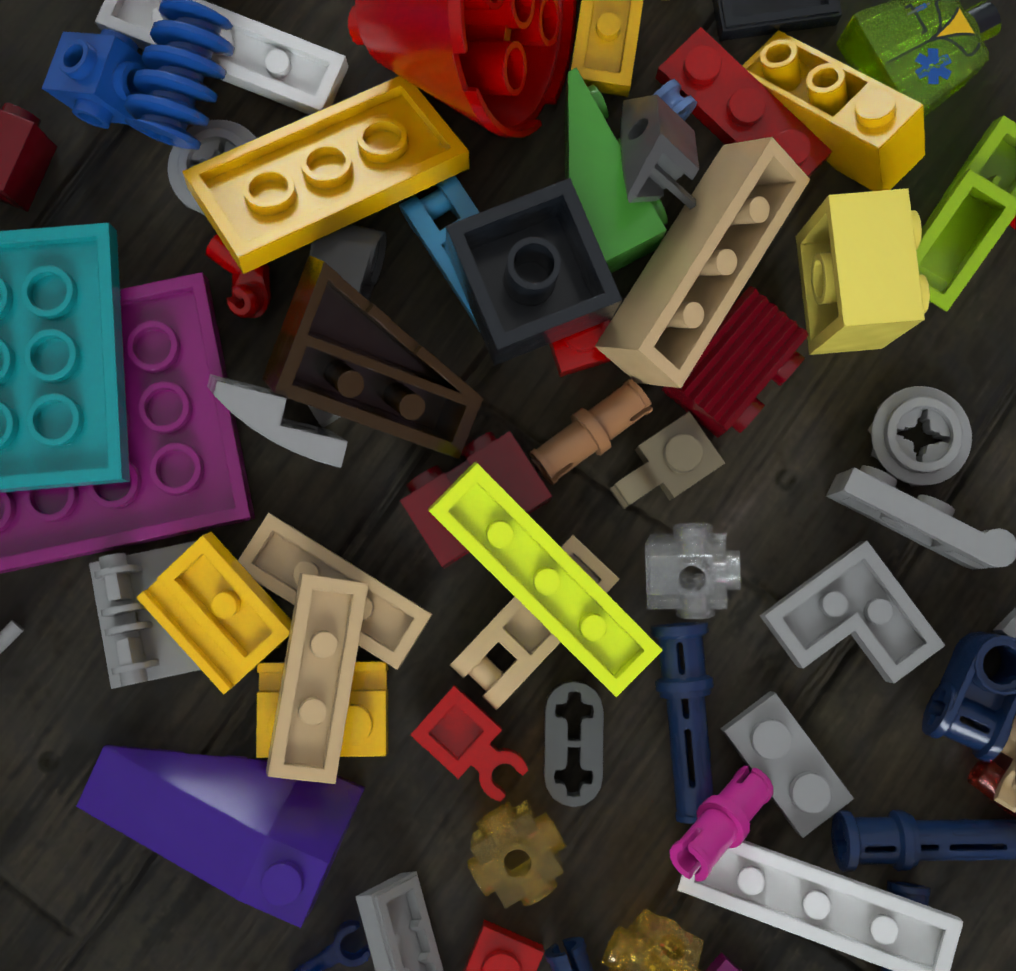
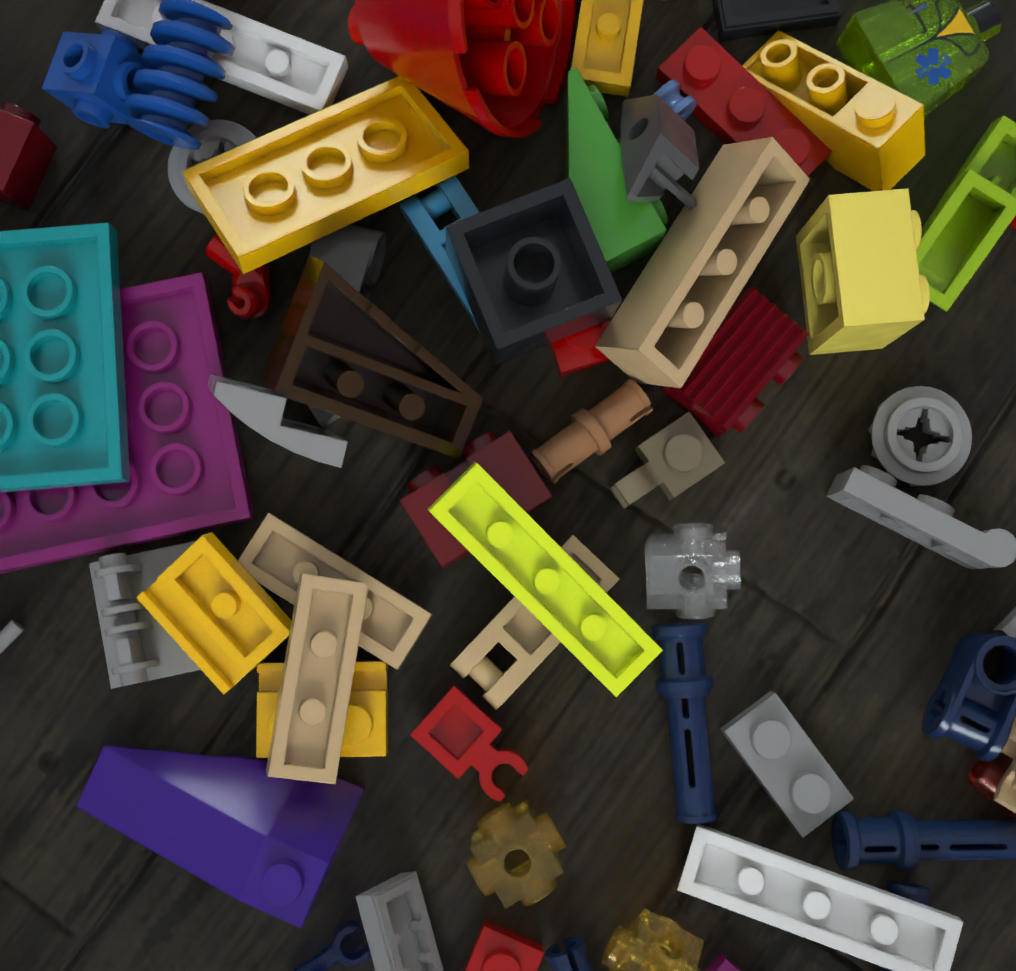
(588, 743): dark grey beam -> none
(721, 823): dark pink pin -> none
(859, 599): light grey plate -> none

